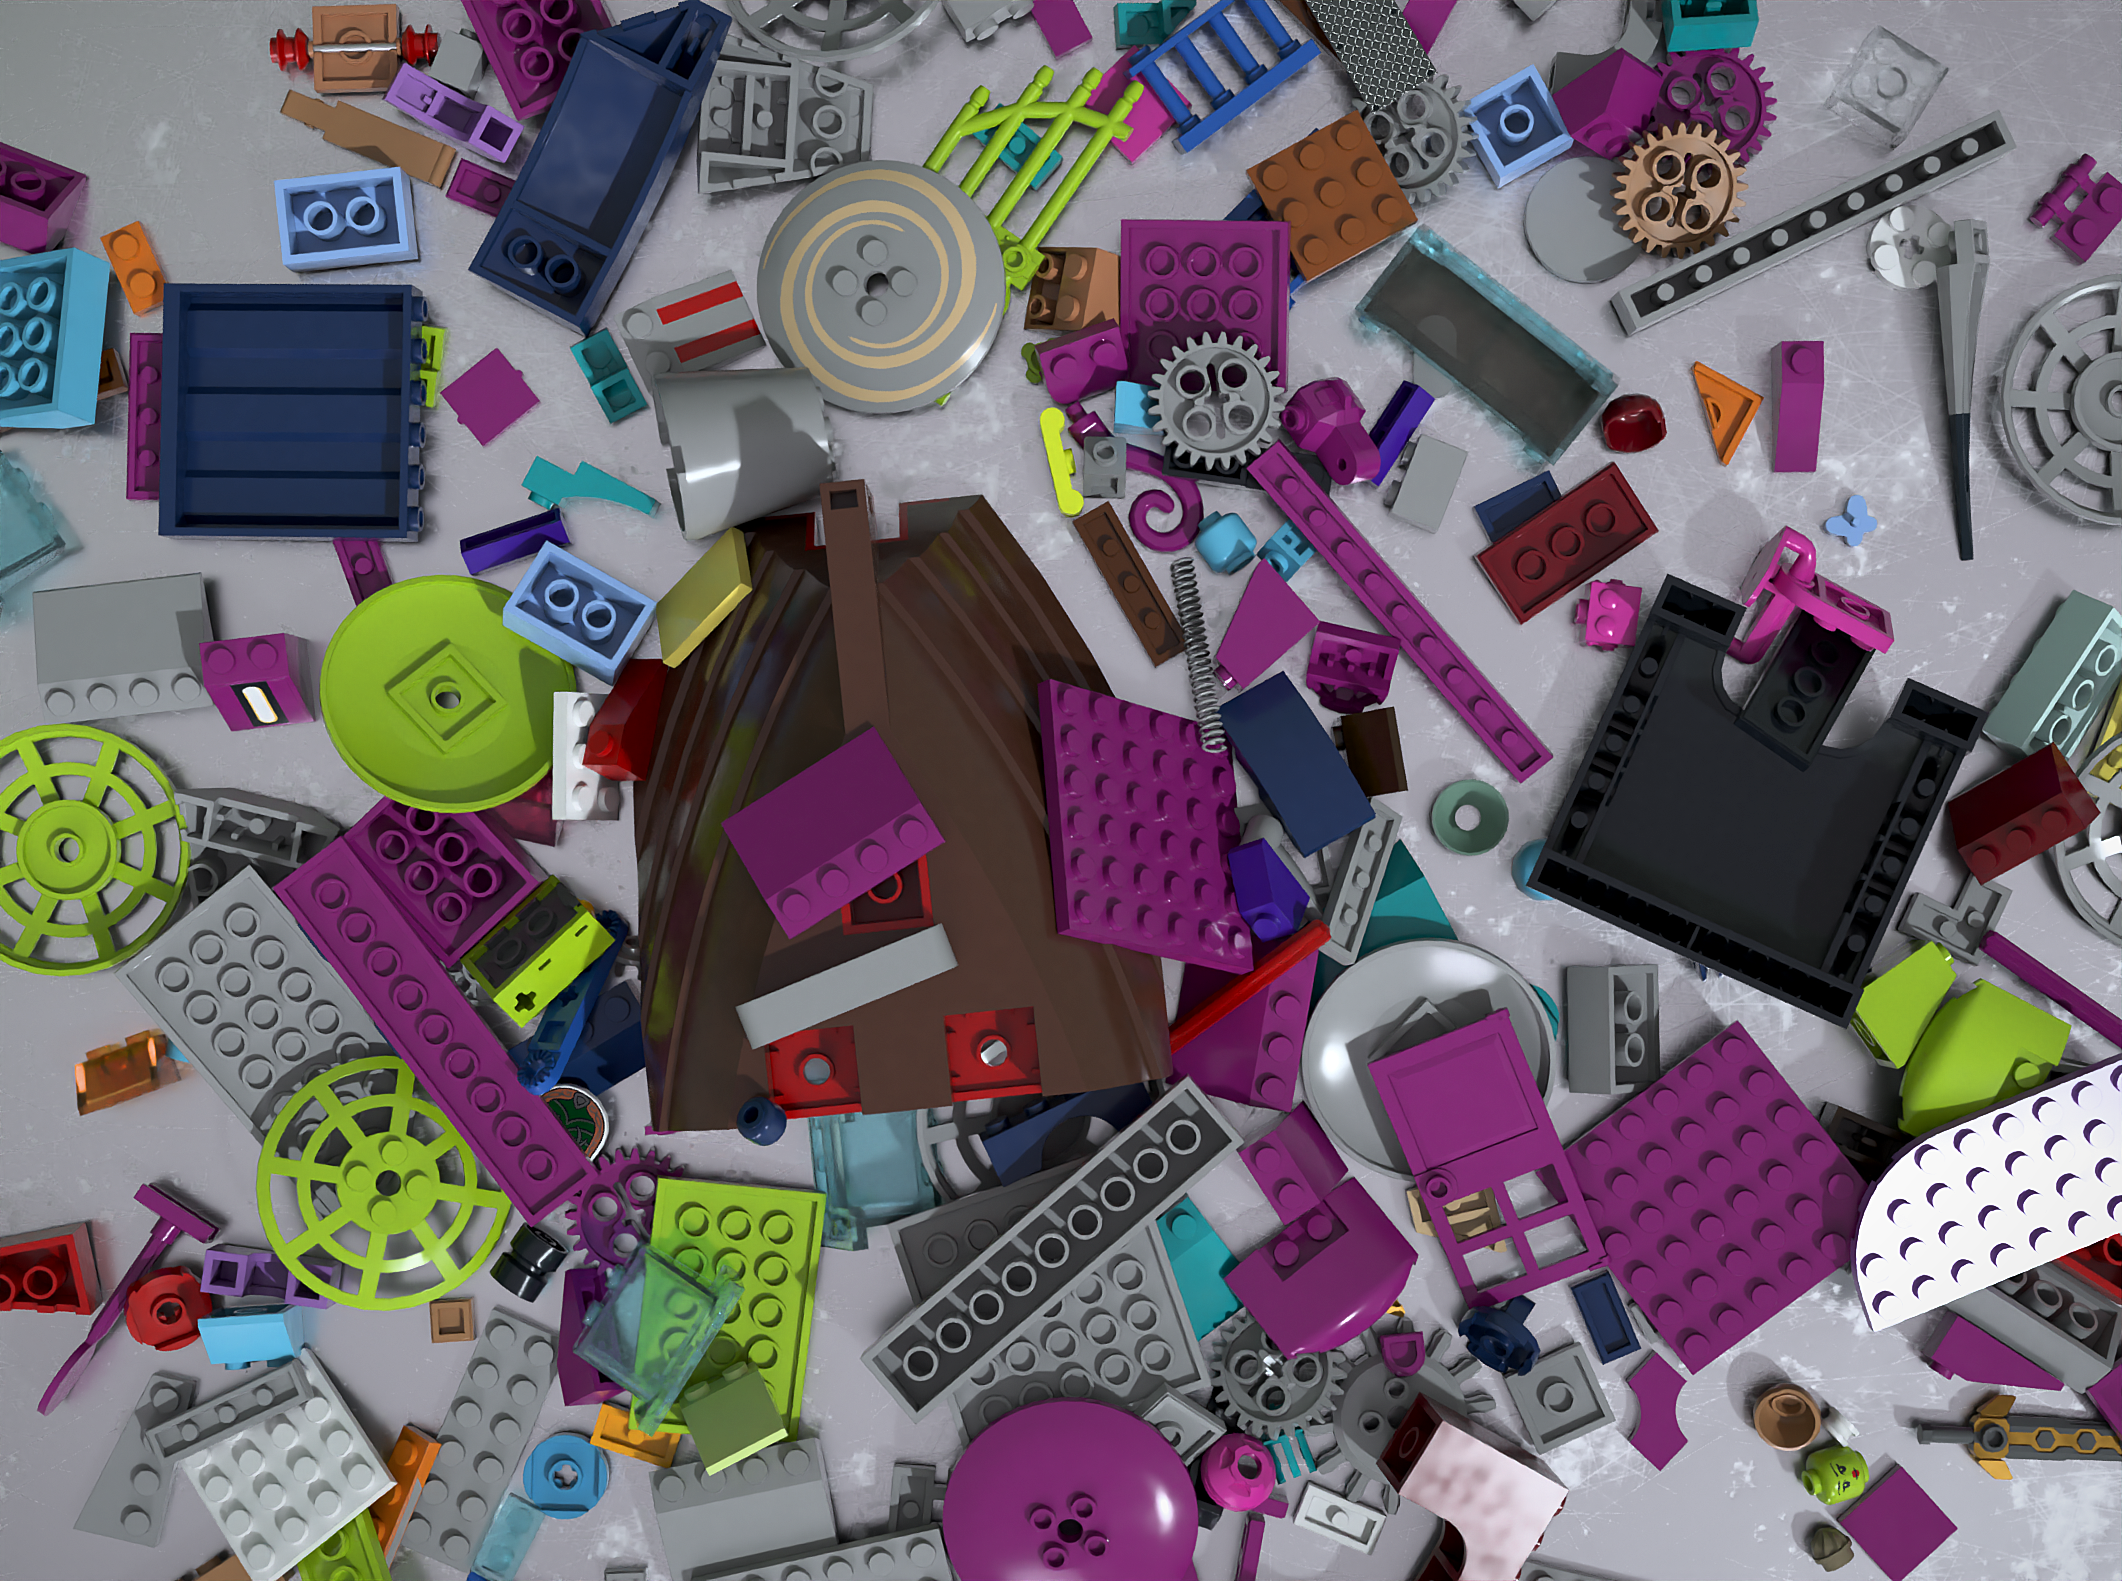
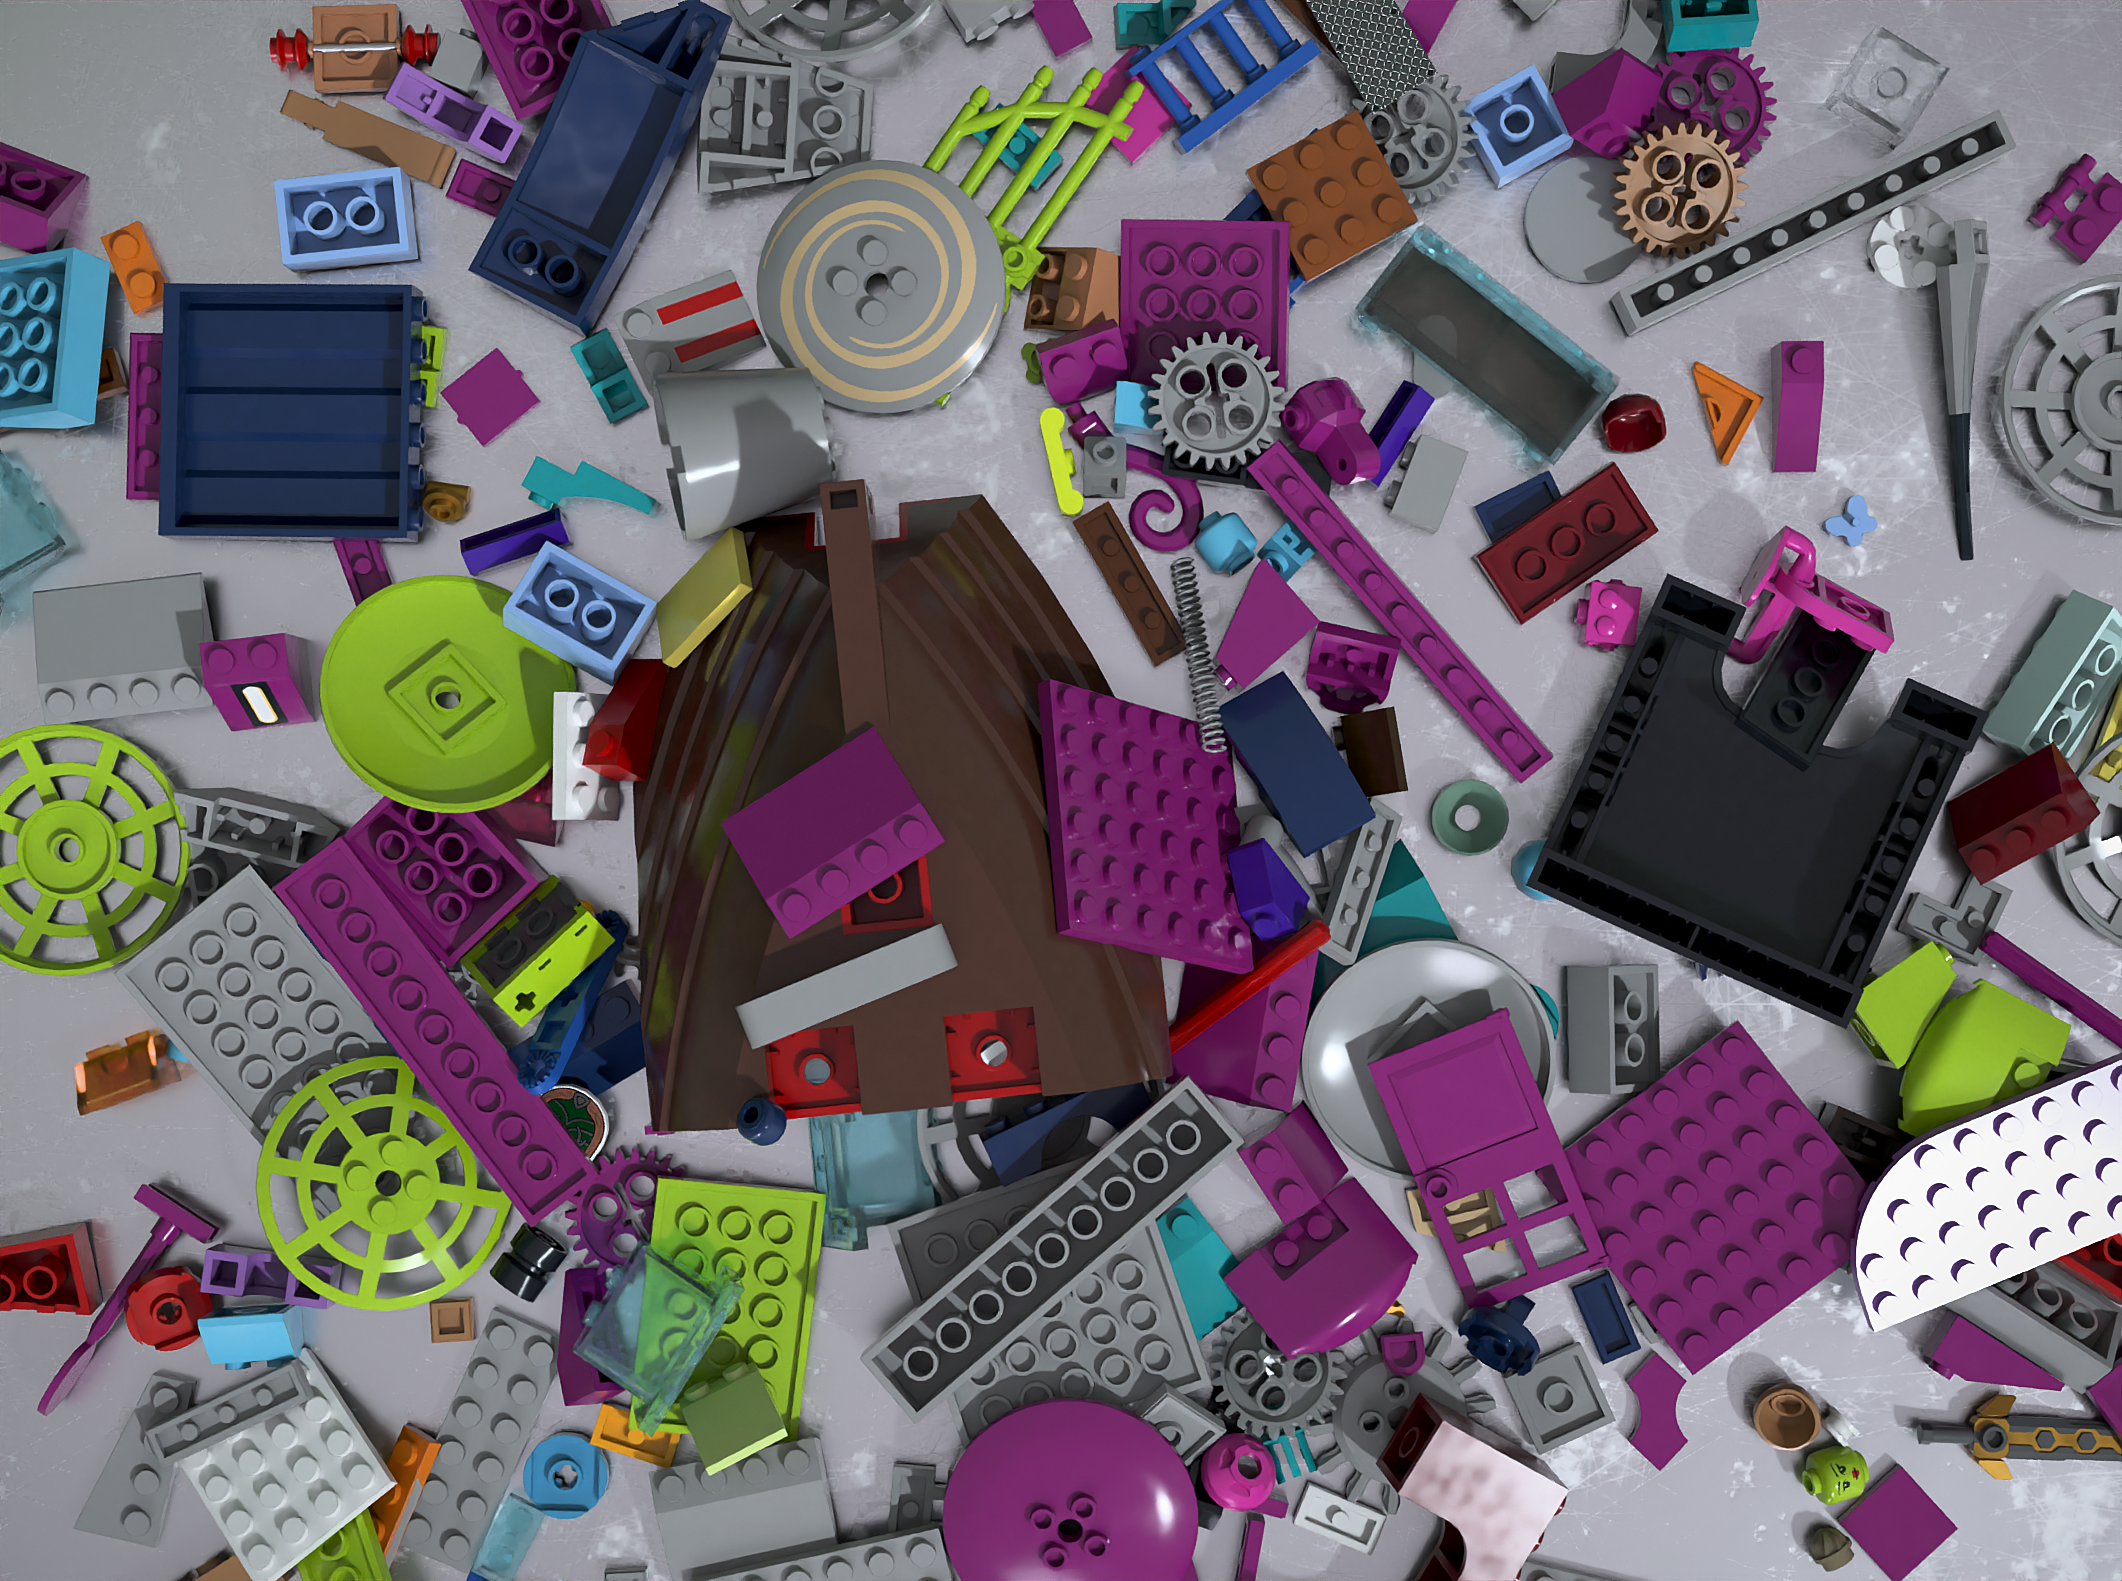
(445, 500): none -> pearl gold plate

